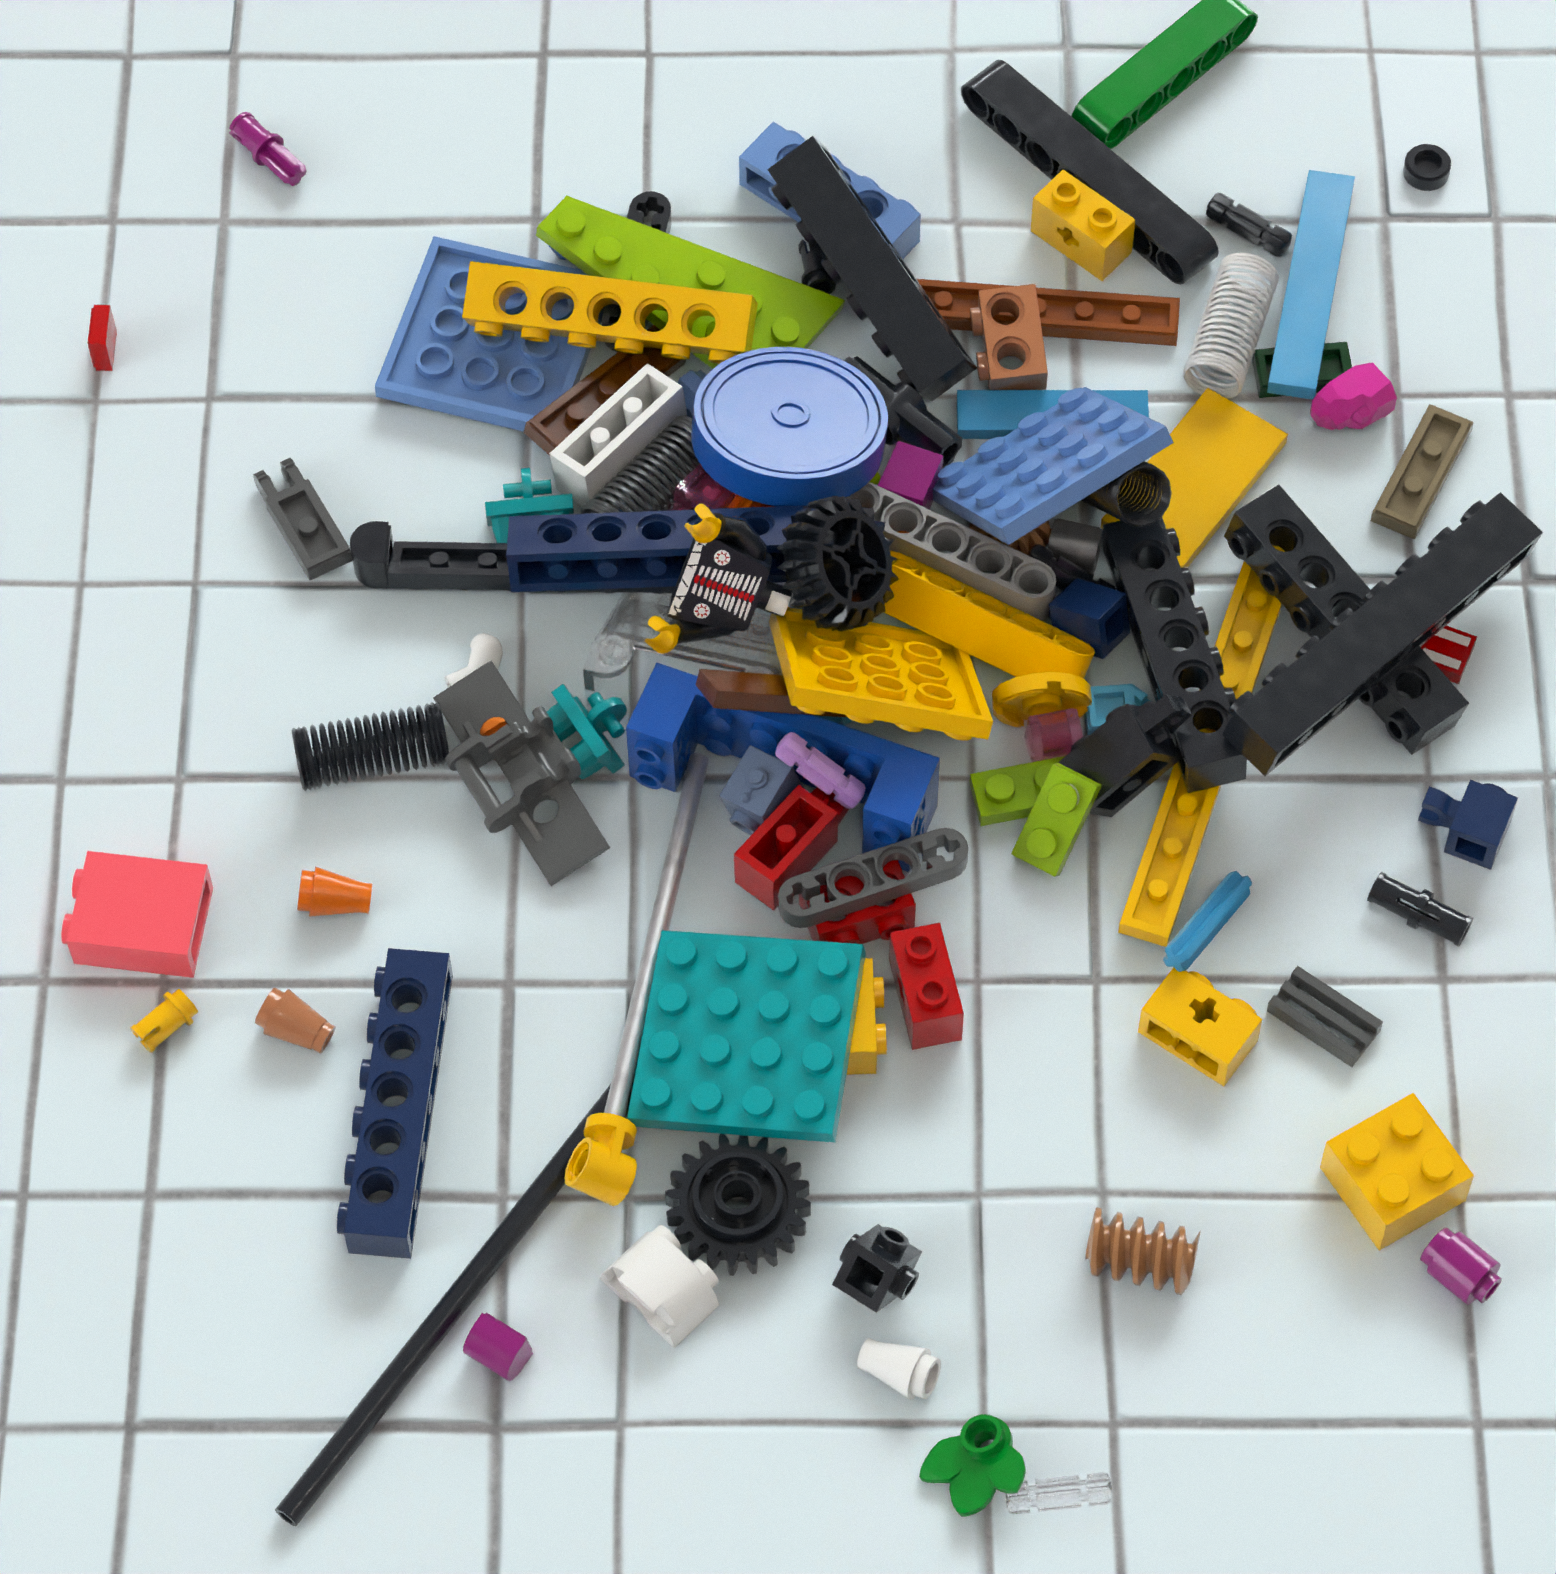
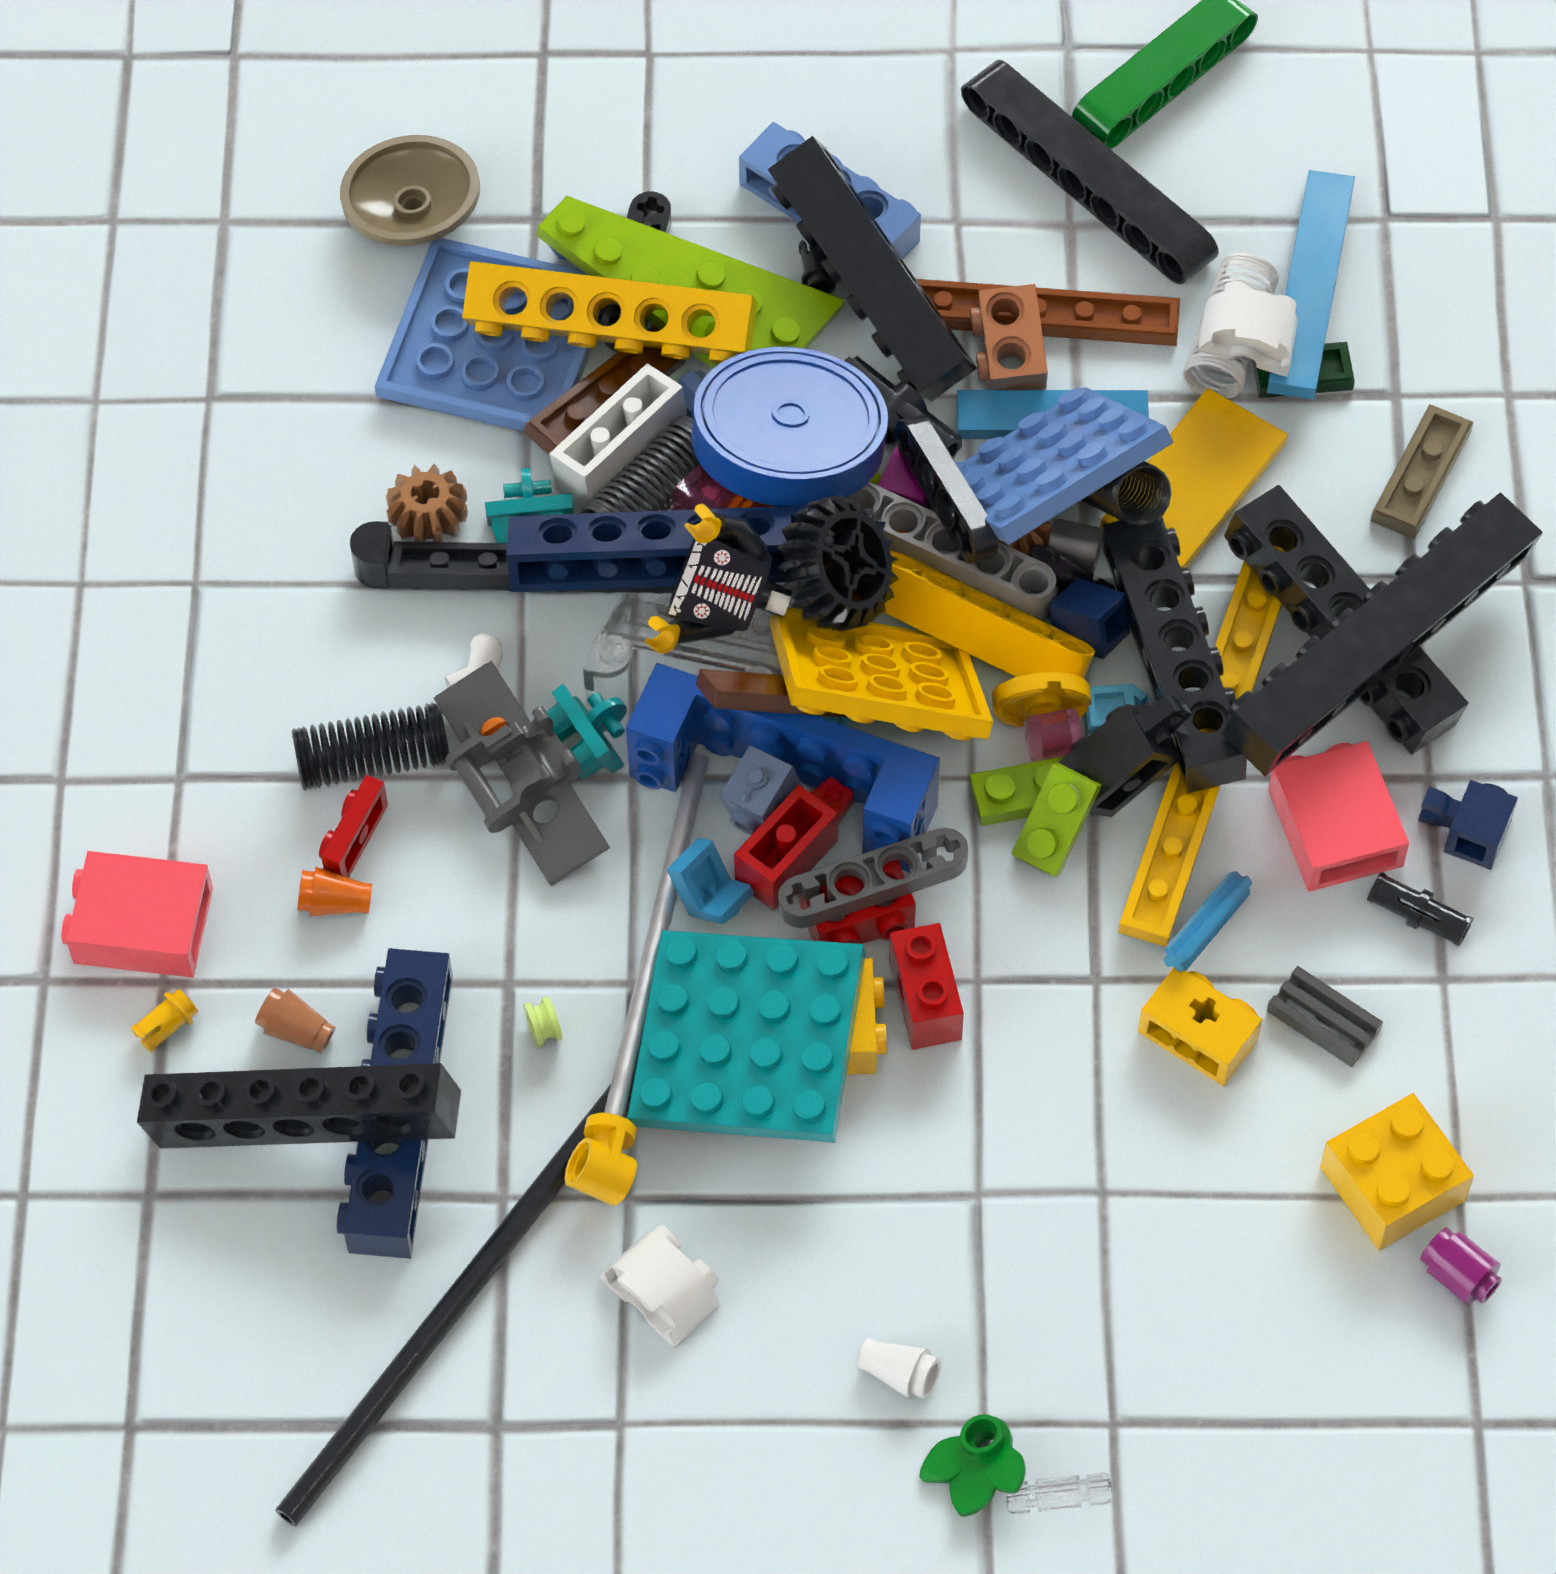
(102, 337): red tile -> none
(267, 148): magenta axle -> none
(300, 1106): none -> black brick
(304, 522): dark grey hinge -> none
(360, 817): none -> red plate
(410, 190): none -> dark tan dish
(426, 504): none -> medium nougat gear
(497, 1347): magenta brick -> none
(542, 1021): none -> yellowish green bush
(706, 885): none -> dark azure bracket
(738, 1233): black gear -> none
(820, 770): lavender axle -> none
(878, 1267): black brick -> none
(946, 489): none -> black beam
(1082, 225): yellow brick -> none
(1141, 1252): medium nougat piece -> none
(1249, 224): black axle -> none
(1250, 325): none -> white cylinder
(1338, 815): none -> coral brick
(1354, 399): dark pink rock -> none
(1427, 167): black tile -> none
(1450, 651): tile -> none

